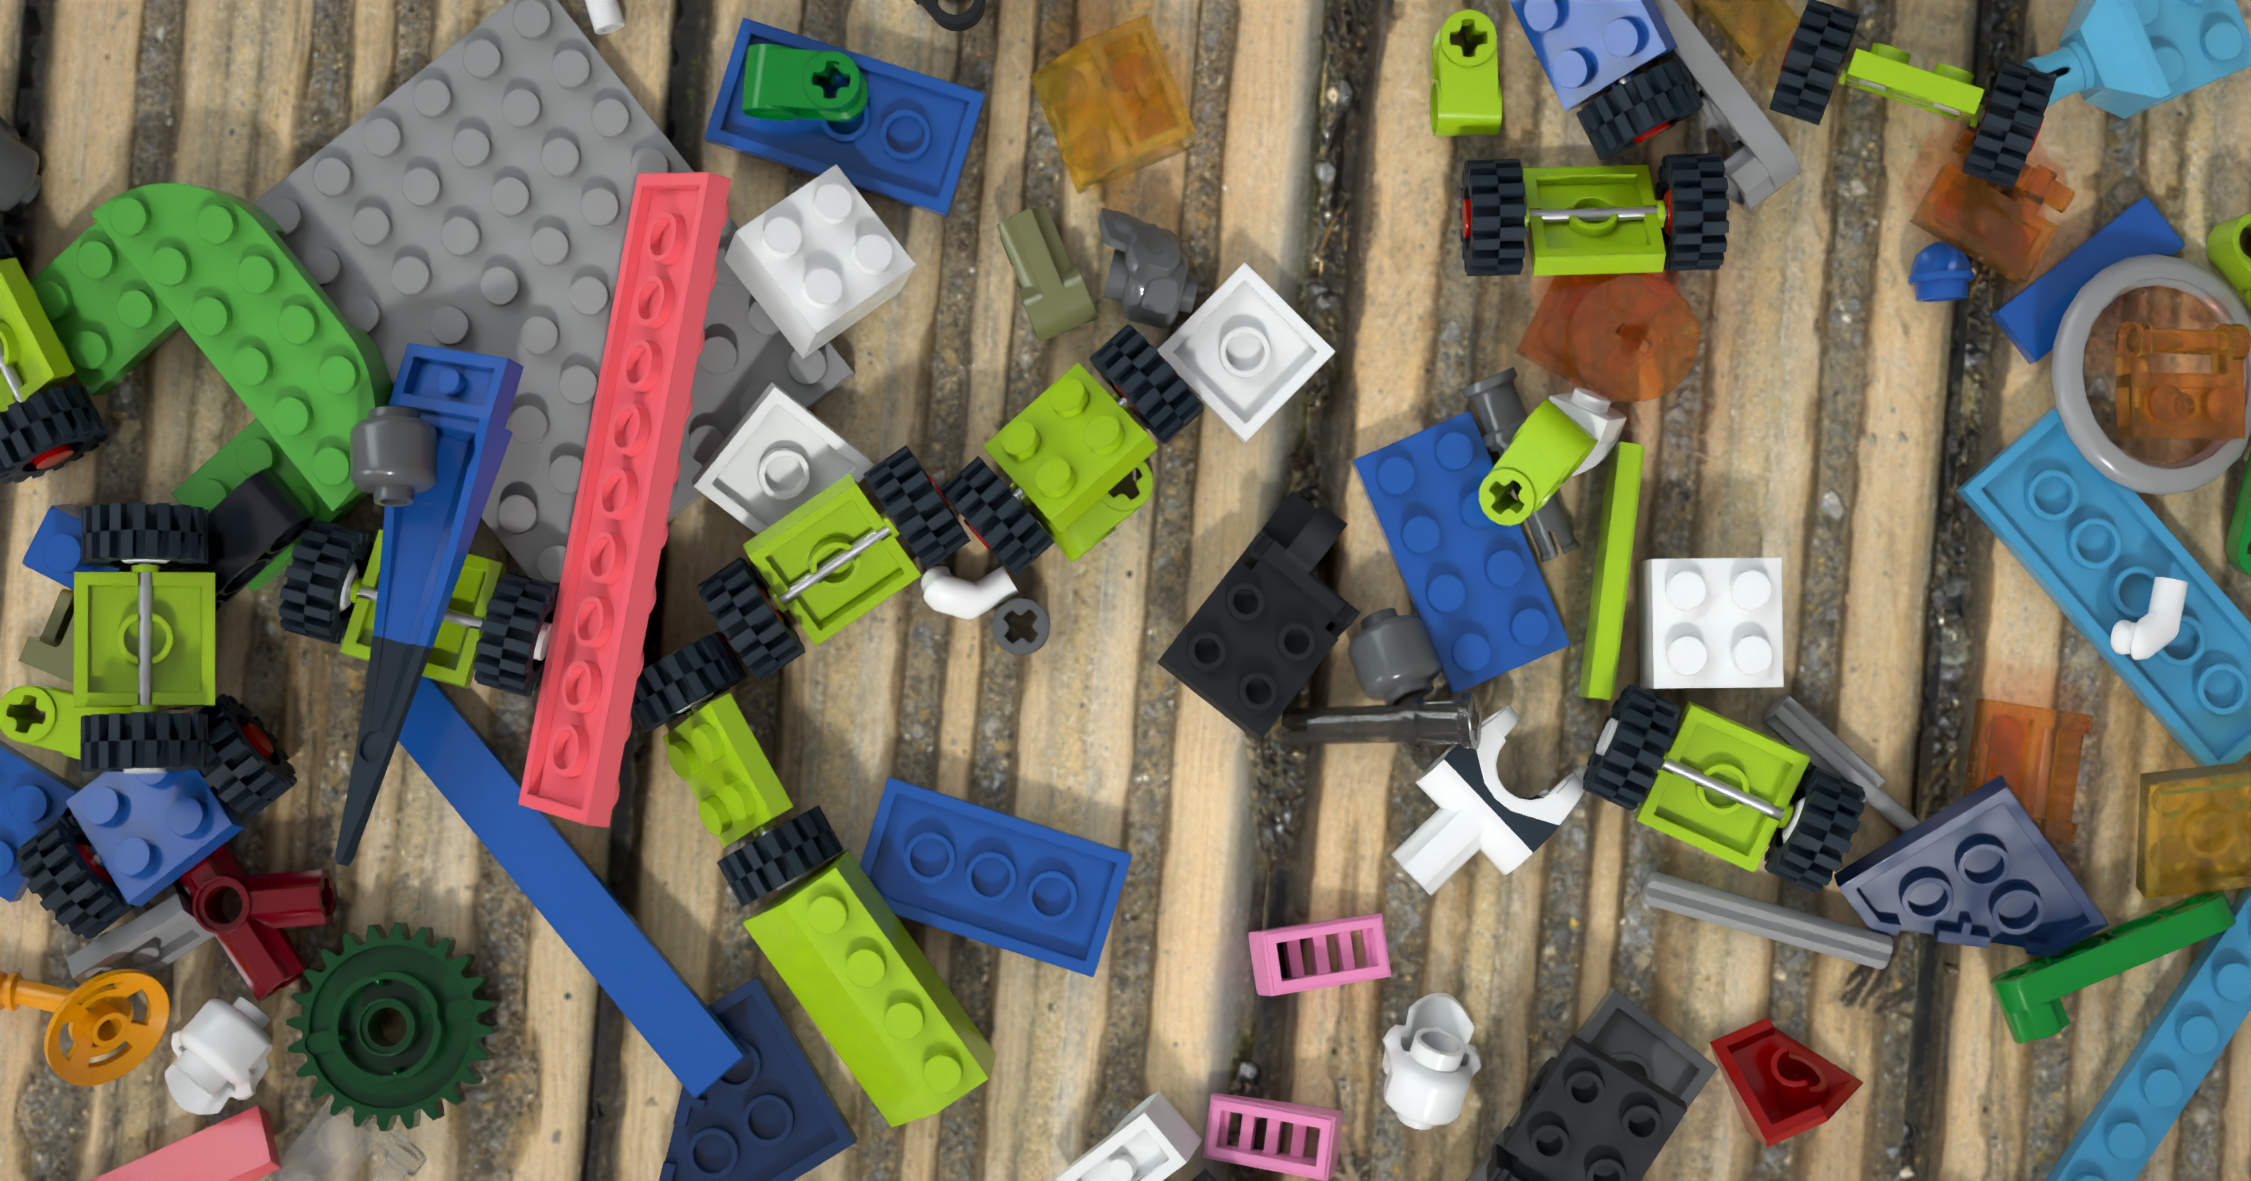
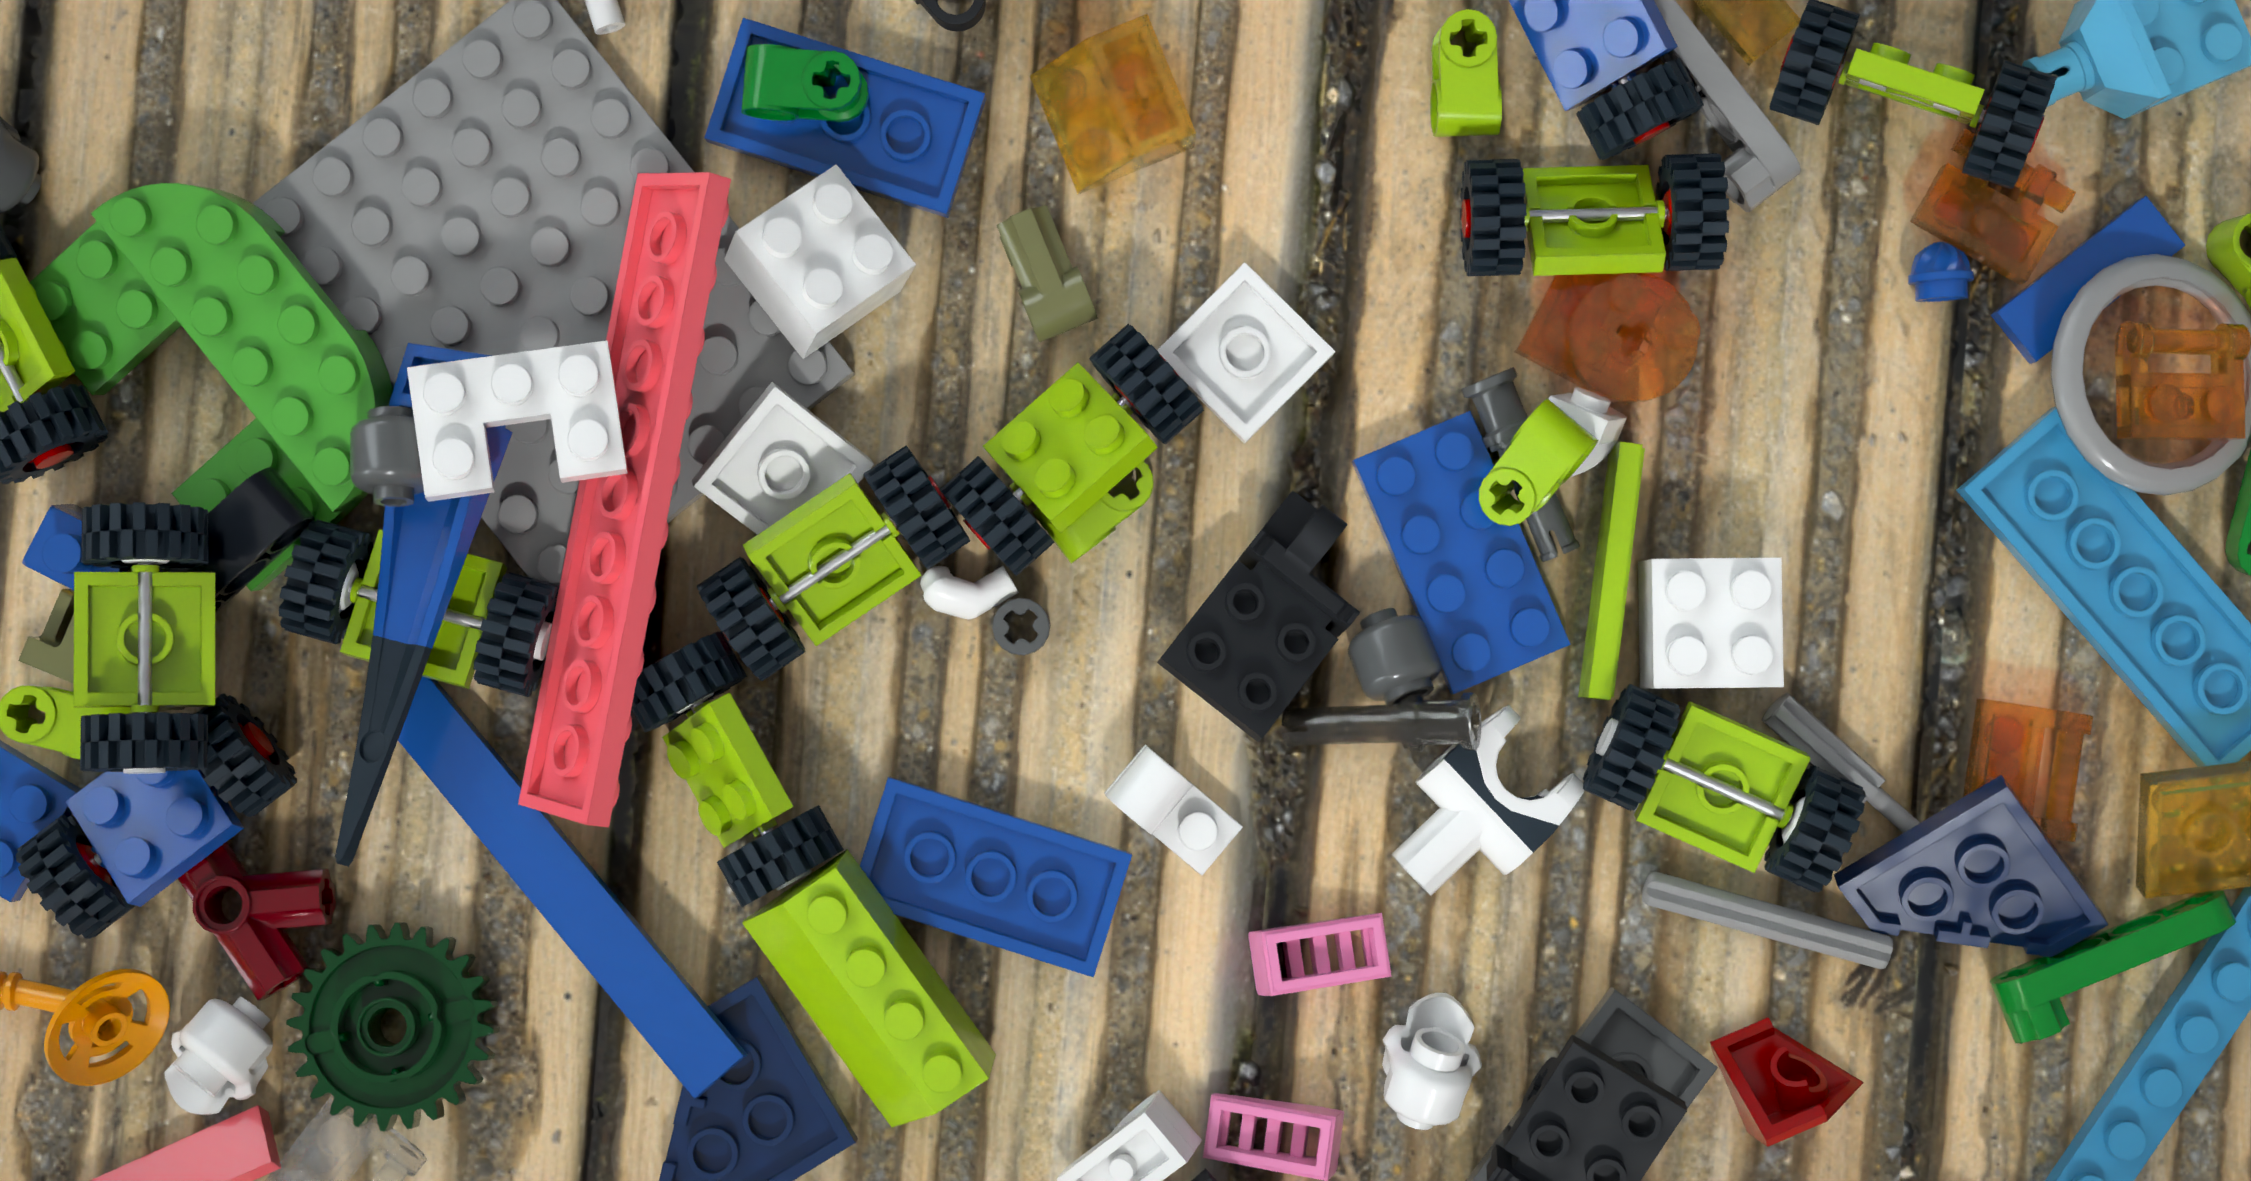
(146, 943): light grey plate -> none
(464, 397): none -> white plate
(1147, 270): dark grey head -> none
(1173, 810): none -> white plate
(2155, 628): white arm -> none

